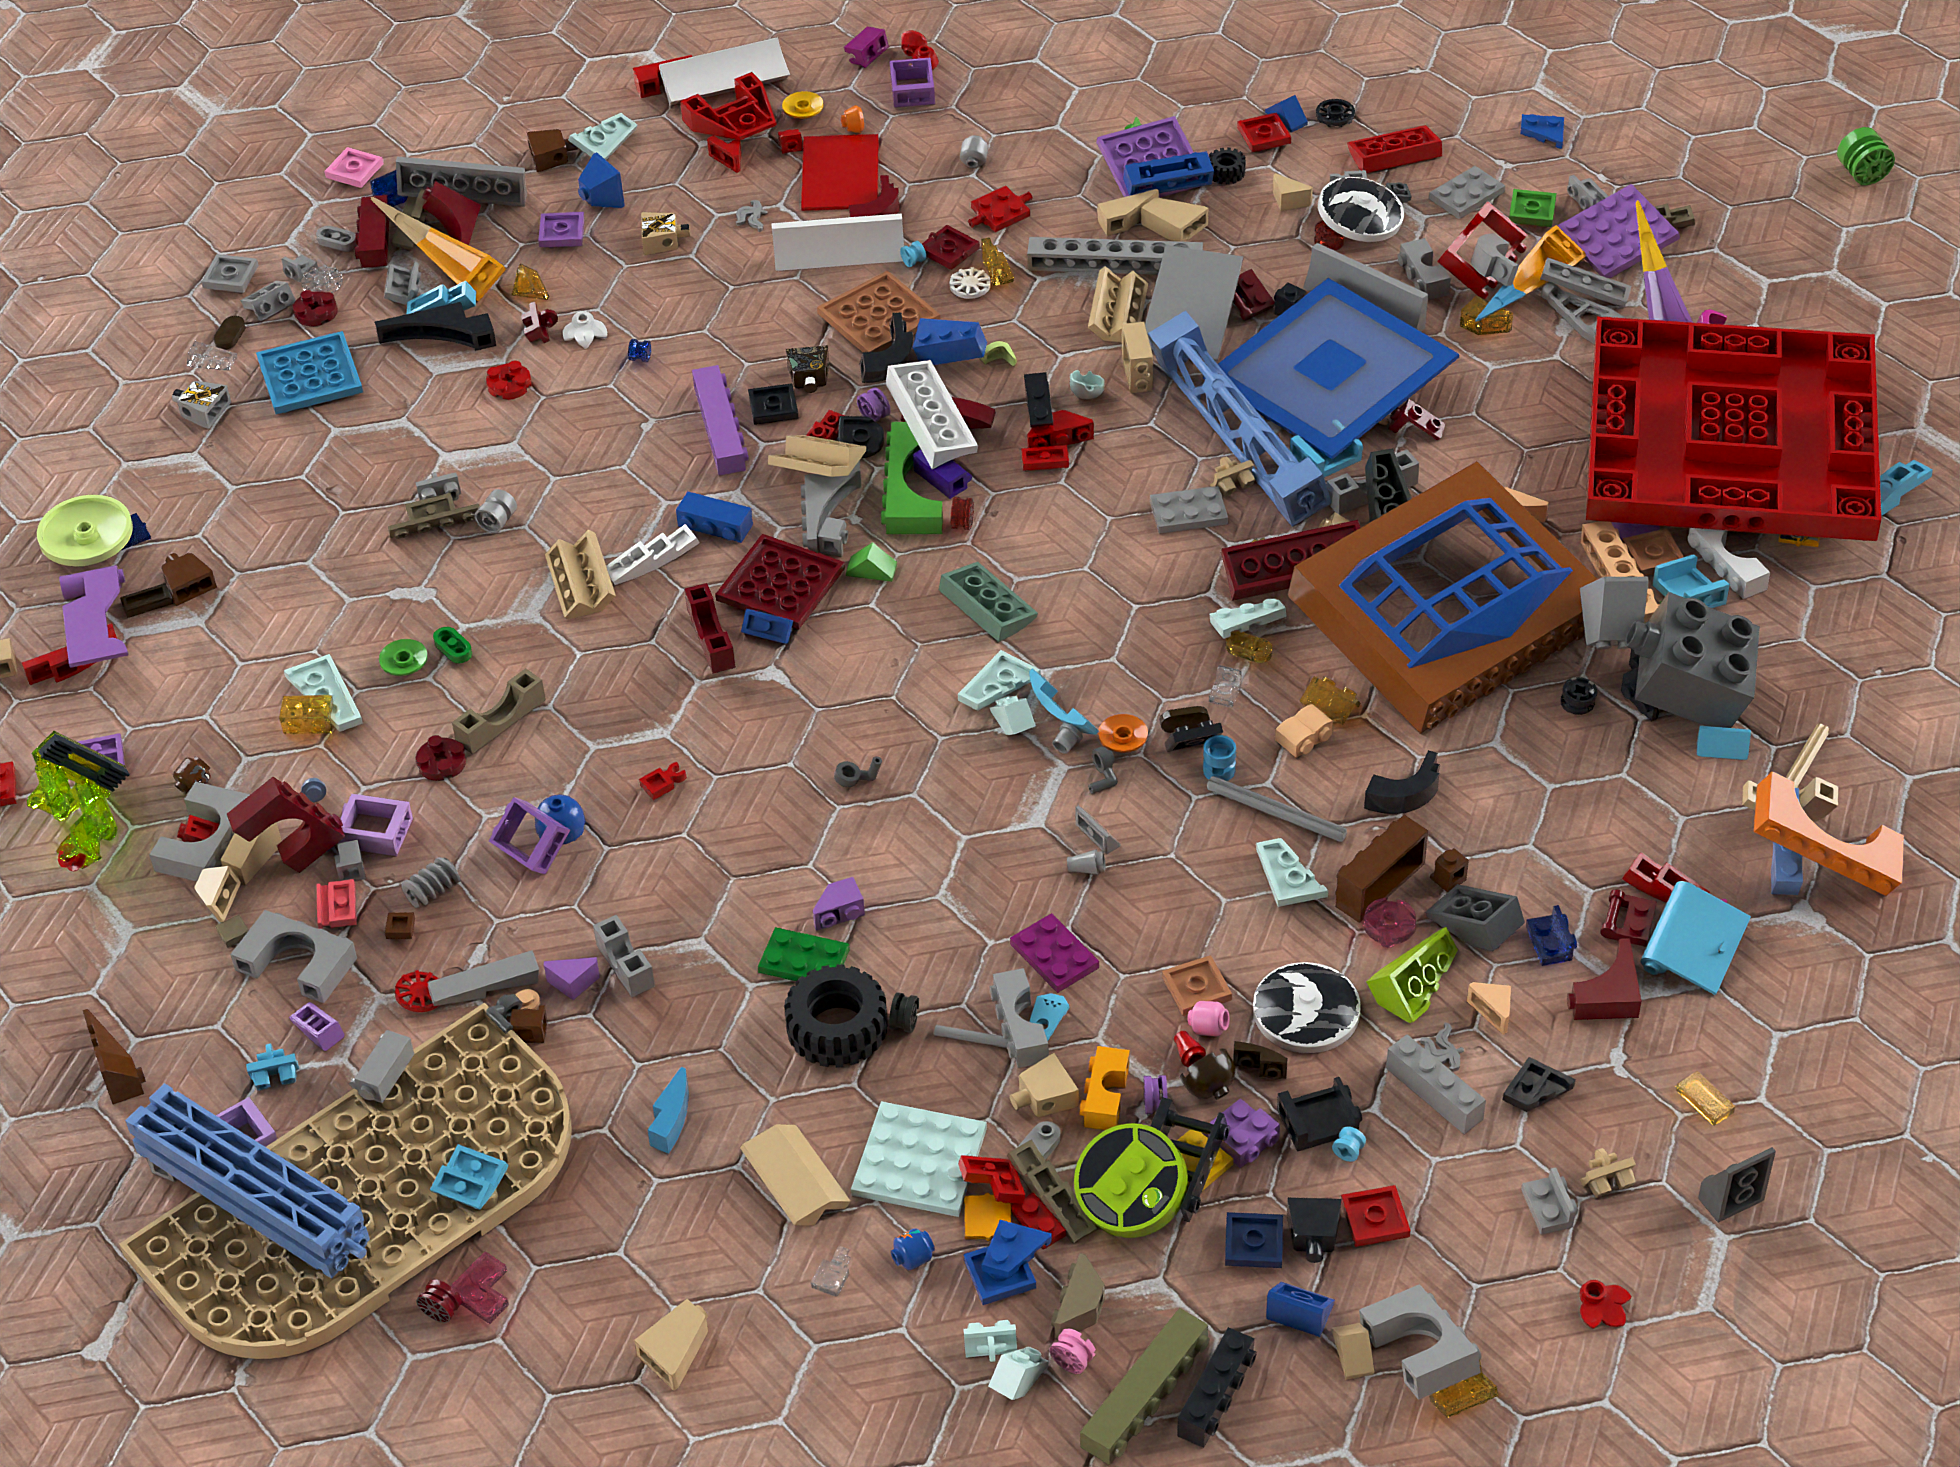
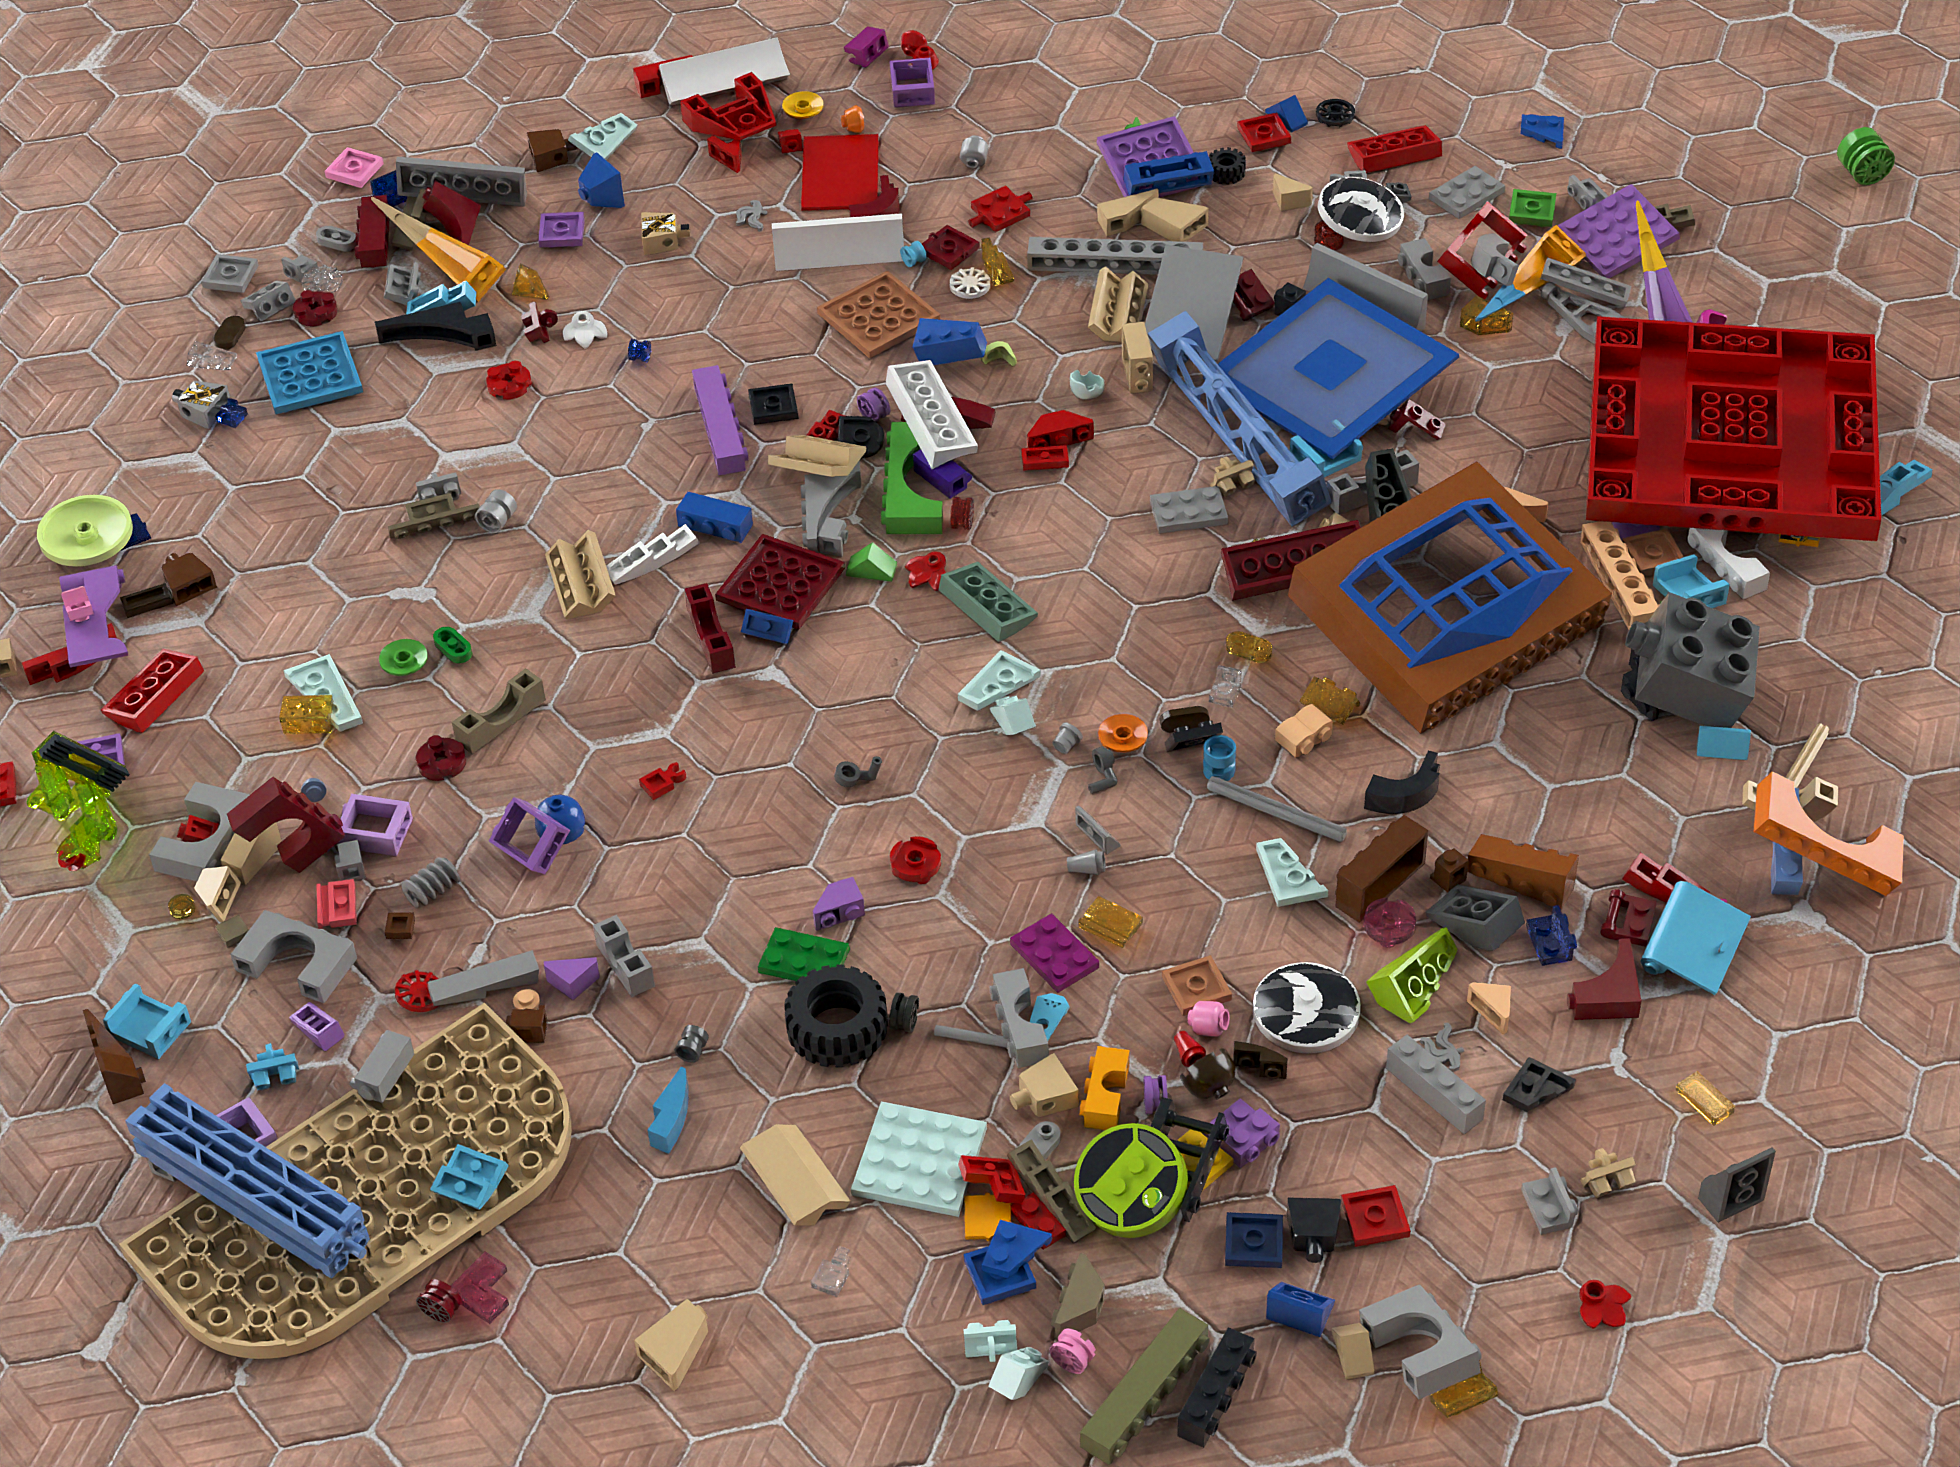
(77, 604): none -> bright pink bracket
(146, 1022): none -> medium azure panel
(153, 689): none -> red slope
(181, 906): none -> clear yellow tile
(189, 772): reddish brown head -> none
(231, 413): none -> clear blue tile
(503, 1009): dark grey plate -> none
(691, 1043): none -> dark grey wheel
(808, 367): torso -> none
(875, 364): black arch -> none
(912, 1249): blue head -> none
(915, 871): none -> red plate
(924, 571): none -> red plate
(1038, 399): black arch -> none
(1045, 693): medium azure slope -> none
(1110, 922): none -> clear yellow plate
(1240, 619): light aqua wing -> none
(1318, 1115): black panel -> none
(1349, 1144): medium azure wheel -> none
(1525, 870): none -> dark orange wedge
(1578, 696): black wheel -> none
(1611, 608): light grey slope -> none

